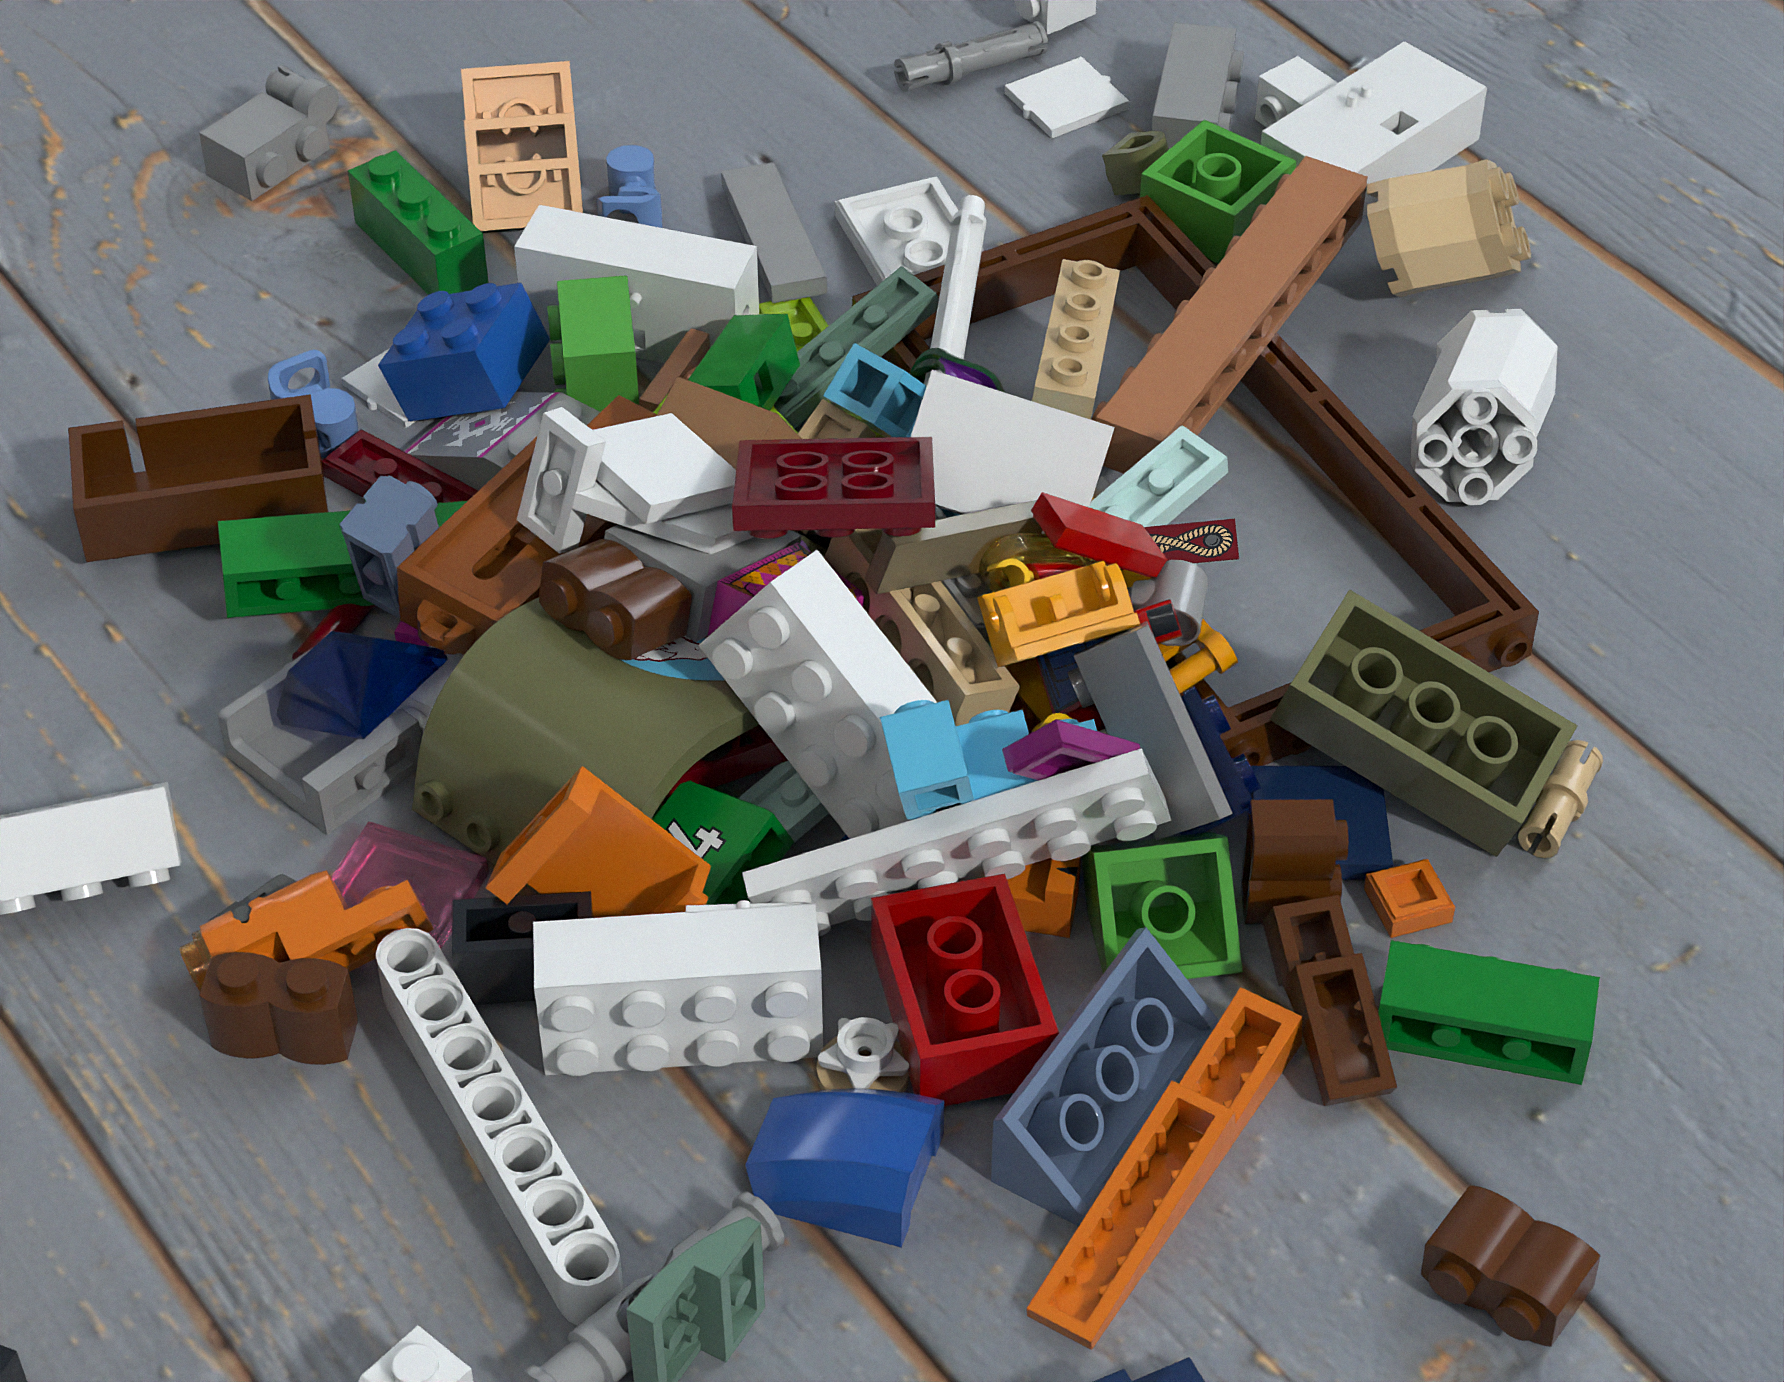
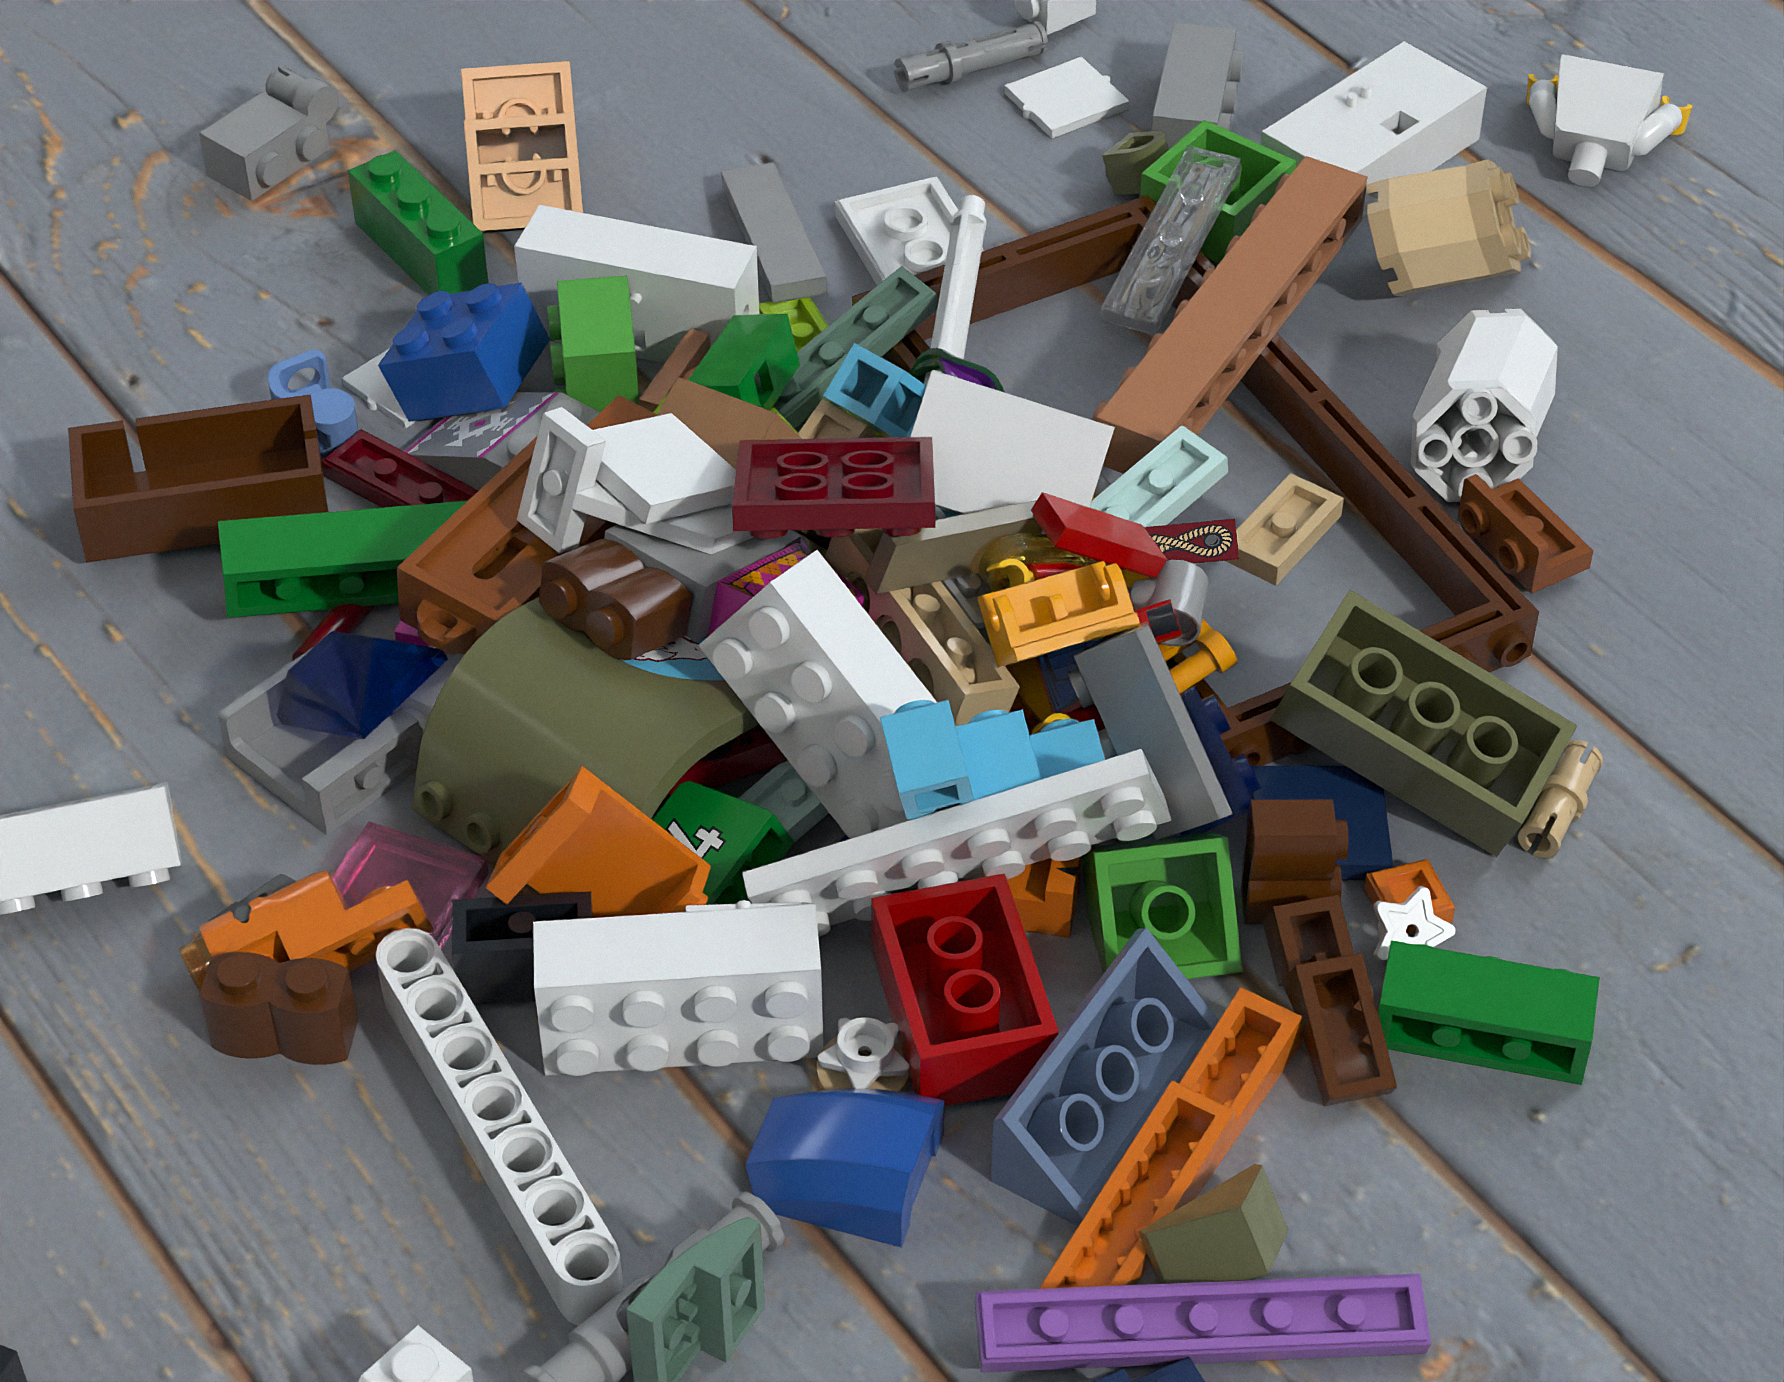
(385, 533): sand blue brick -> none
(632, 185): medium blue leg -> none
(1062, 748): magenta tile -> none
(1076, 337): tan brick -> none
(1171, 240): none -> clear tile
(1201, 1322): none -> medium lavender tile
(1220, 1234): none -> olive slope
(1285, 528): none -> tan plate
(1287, 89): white brick -> none
(1415, 910): none -> white plate
(1509, 1265): reddish brown brick -> none
(1522, 533): none -> dark orange bracket
(1602, 115): none -> white torso

